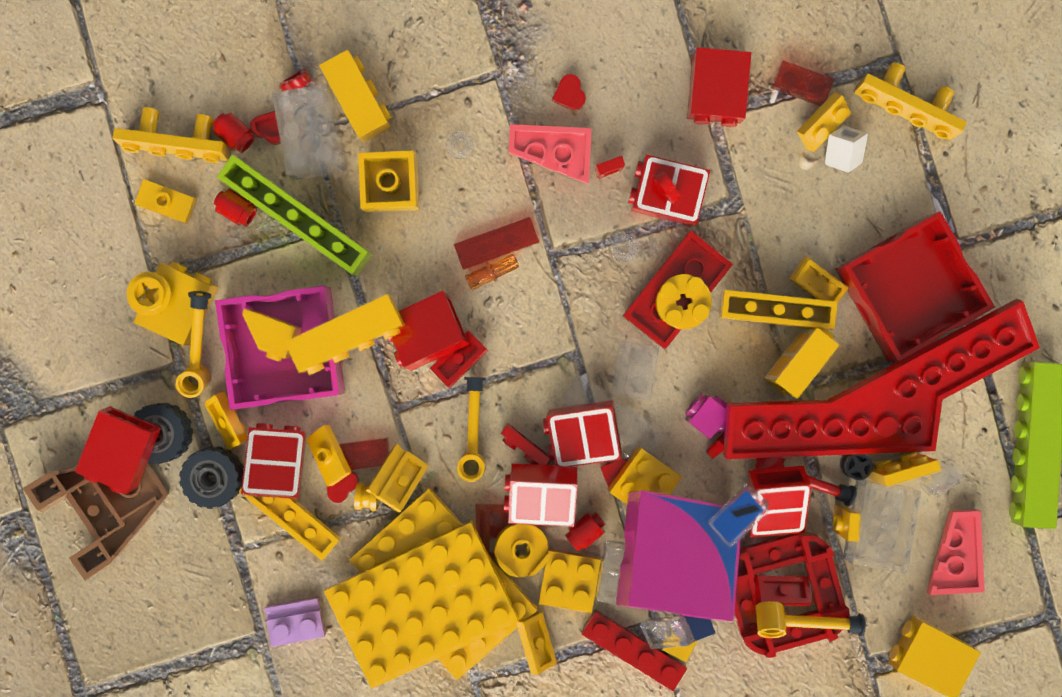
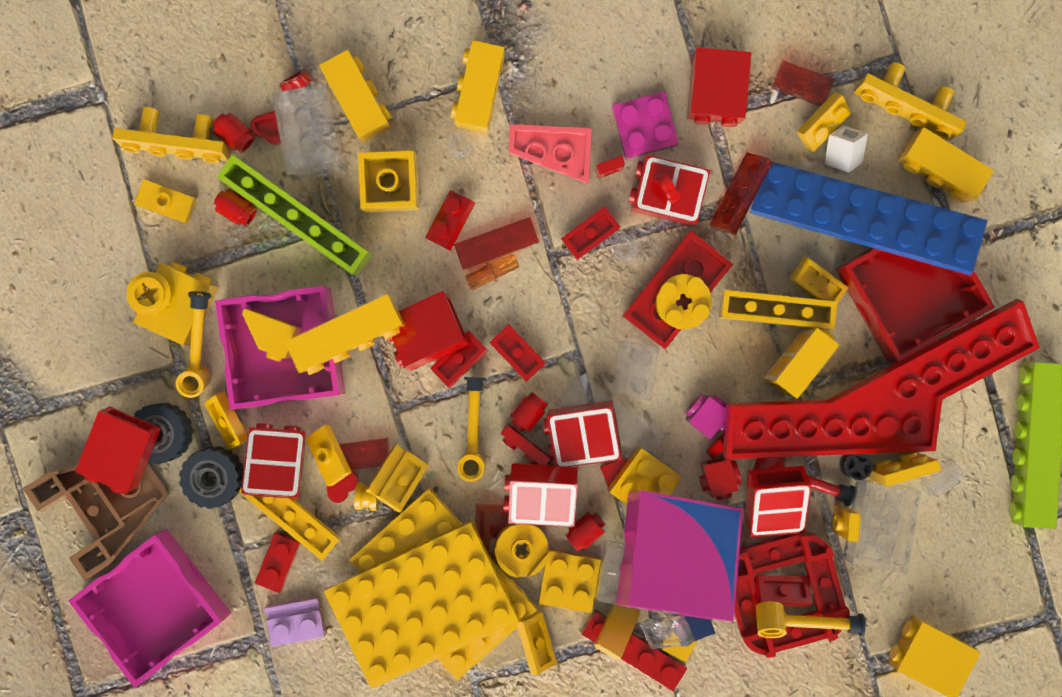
(150, 607): none -> dark pink tile
(277, 562): none -> red plate
(450, 220): none -> red plate
(478, 86): none -> yellow brick
(517, 352): none -> red plate
(528, 412): none -> red brick
(569, 93): red tile -> none
(590, 233): none -> red plate
(617, 630): none -> yellow tile
(645, 125): none -> dark pink plate
(720, 477): none -> red brick
(739, 515): slope -> none
(741, 193): none -> clear red plate
(870, 217): none -> blue plate
(945, 166): none -> yellow brick
(959, 556): coral wing -> none

